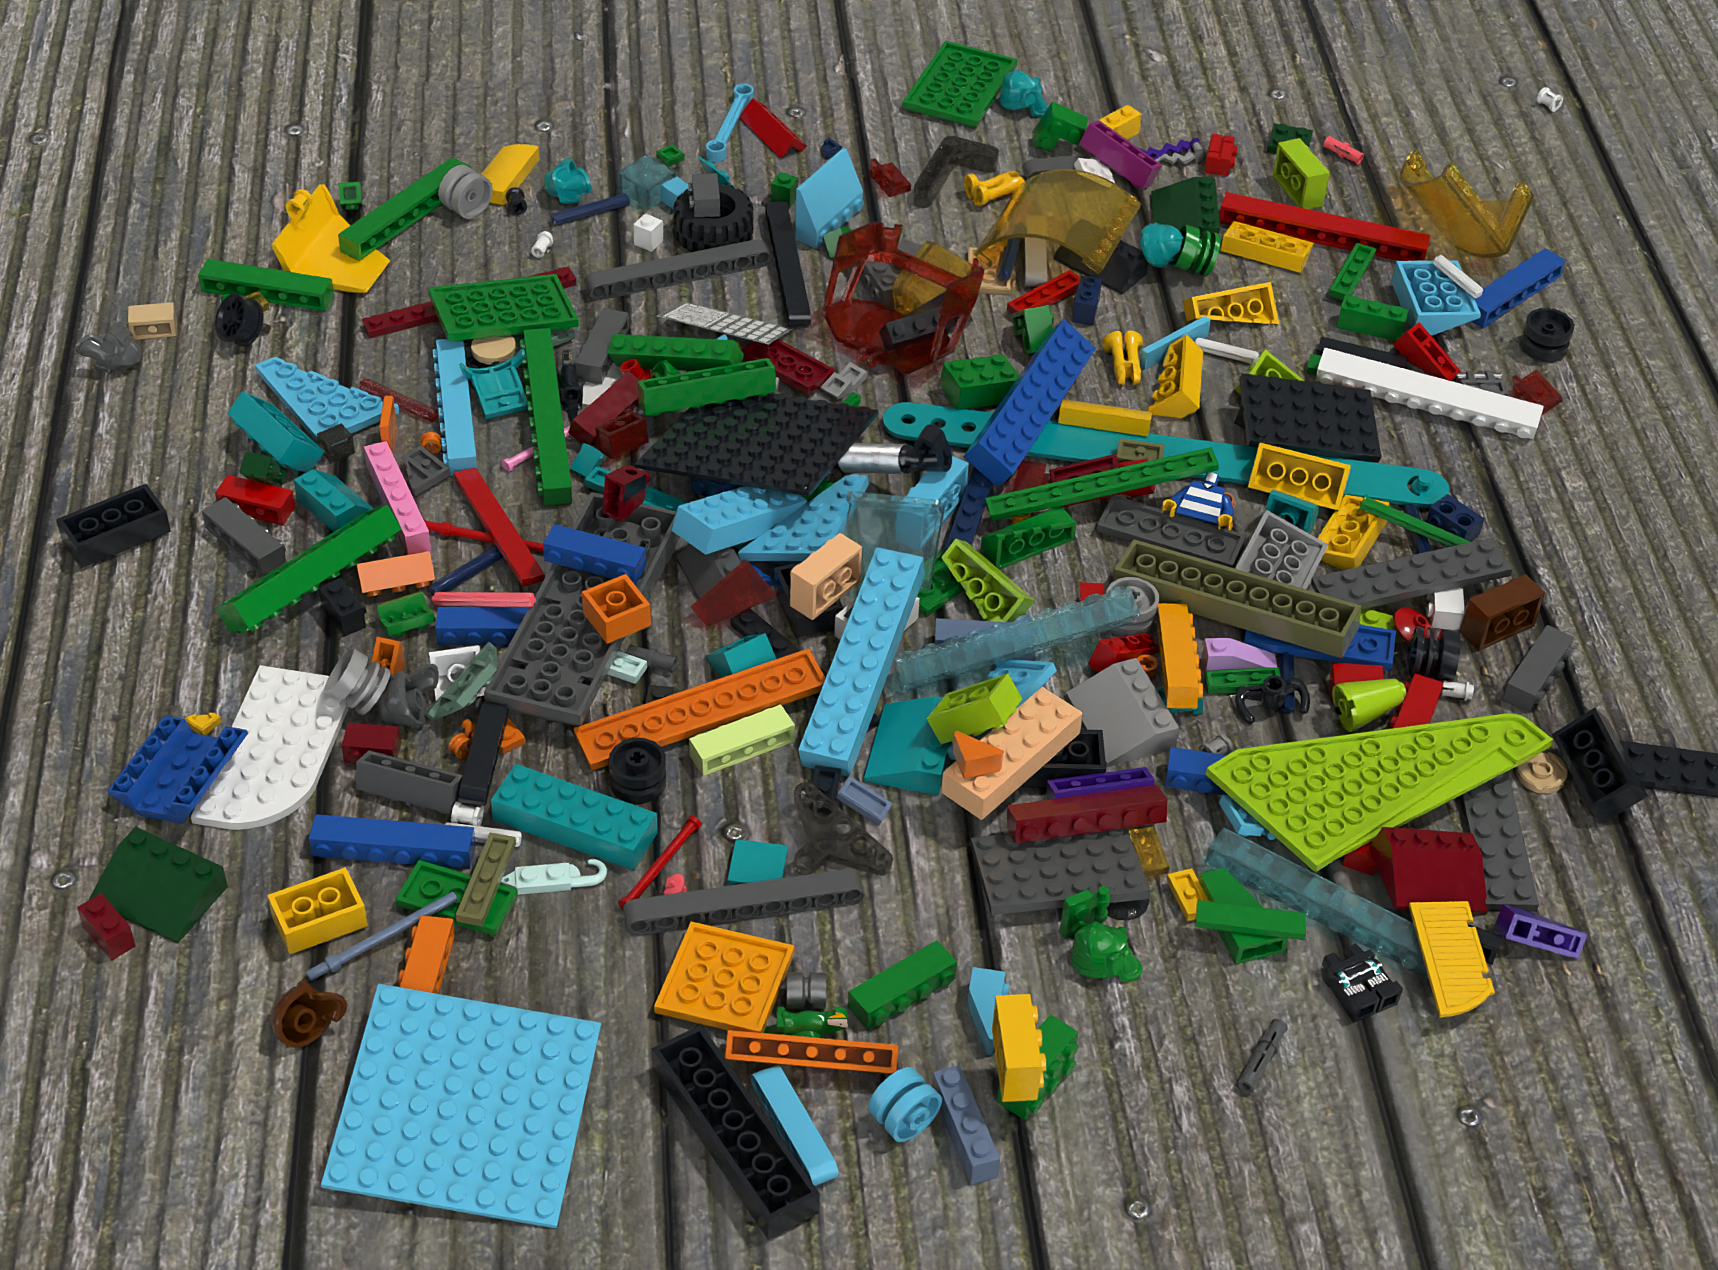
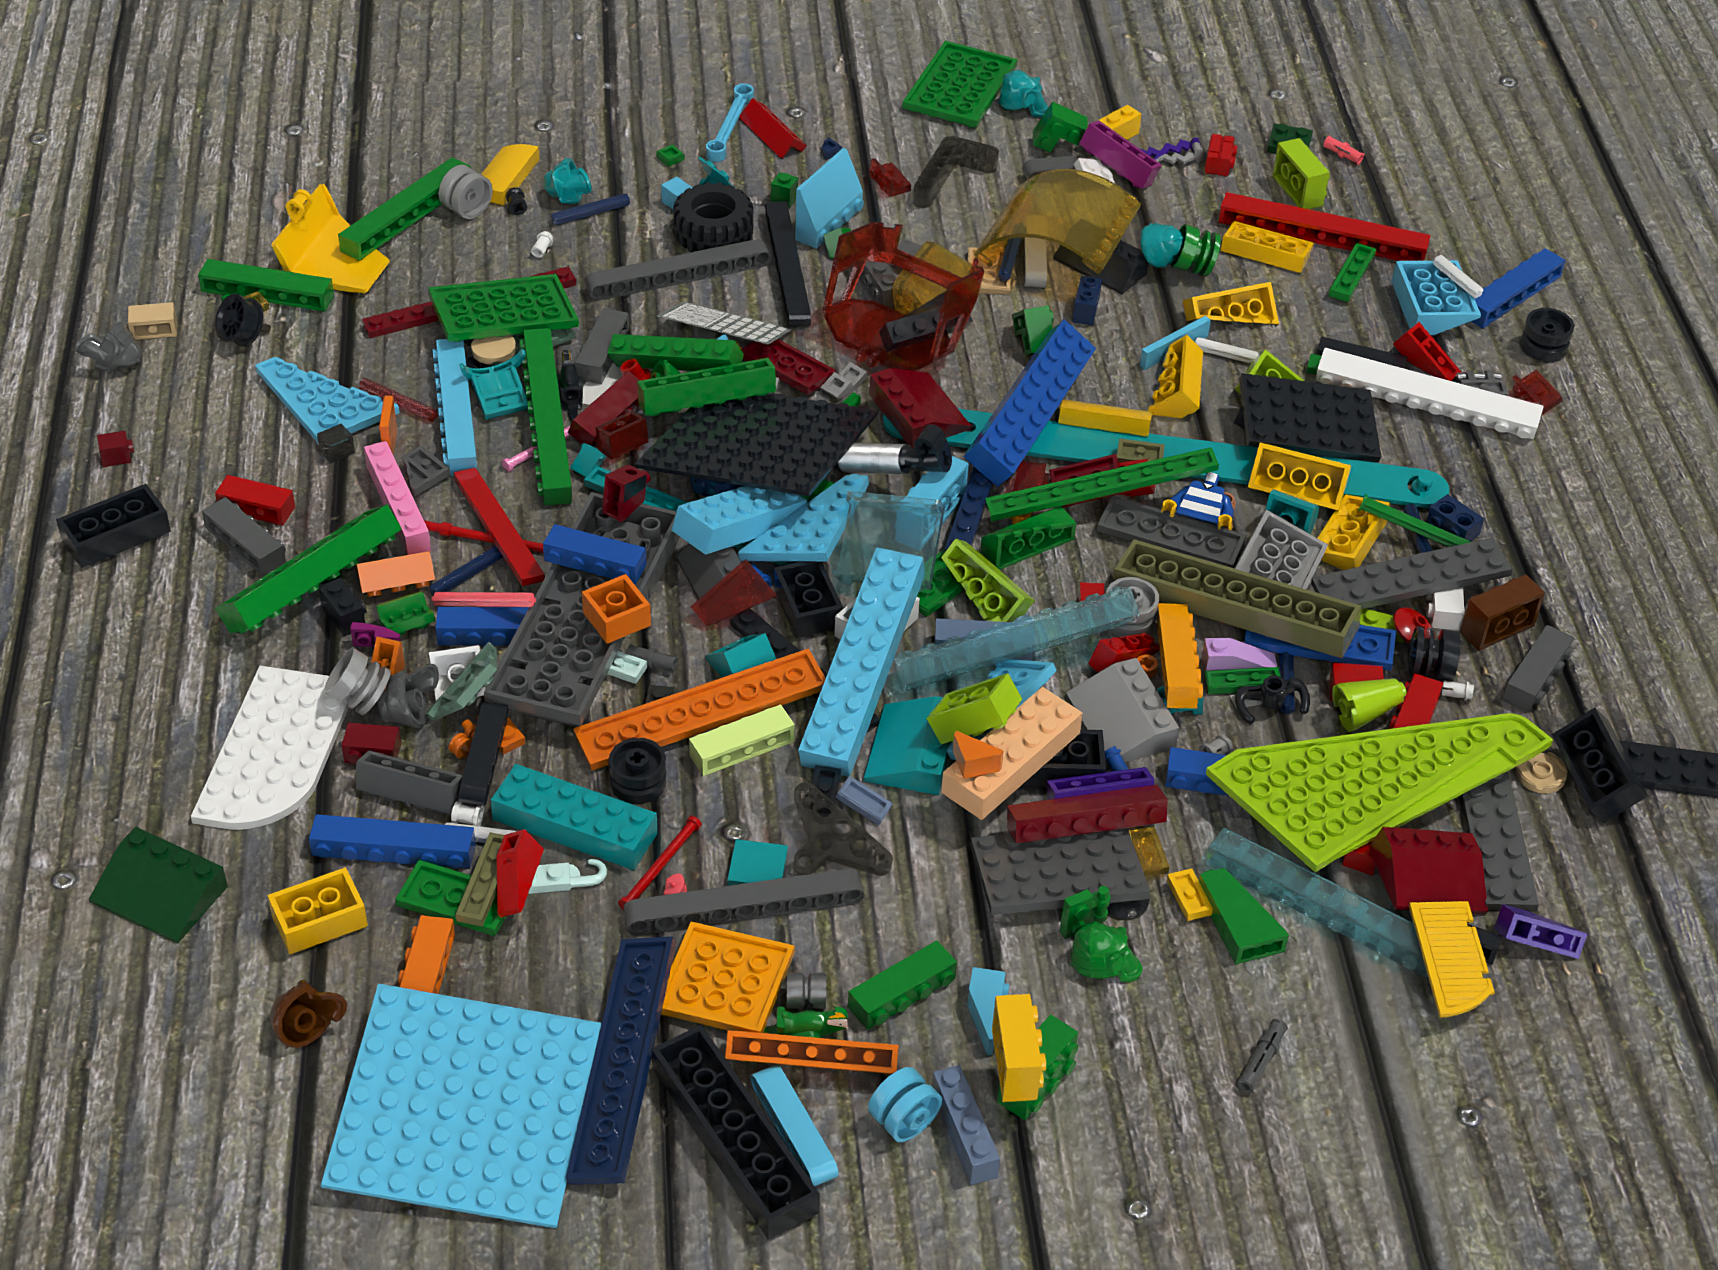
(106, 926): dark red brick -> none
(115, 448): none -> dark red brick
(174, 769): blue slope -> none
(203, 723): yellow tile -> none
(263, 469): dark green brick -> none
(275, 433): teal brick -> none
(328, 498): teal slope -> none
(334, 962): sand blue bar -> none
(350, 195): green brick -> none
(365, 634): none -> magenta slope
(432, 437): orange bush -> none
(516, 868): none -> red slope
(621, 1062): none -> dark blue plate
(643, 181): clear light blue brick -> none
(648, 232): white brick -> none
(704, 195): dark grey brick -> none
(825, 576): light nougat brick -> none
(914, 401): none -> dark red slope
(977, 381): green brick -> none
(987, 190): yellow piece -> none
(1046, 293): red plate -> none
(1114, 759): none -> blue pin
(1133, 344): yellow piece -> none
(1187, 203): dark green slope -> none
(1241, 820): medium azure plate -> none
(1250, 920): green tile -> none
(1360, 983): black hips -> none
(1372, 318): green brick -> none
(1464, 219): clear yellow panel -> none
(1549, 99): white bush -> none

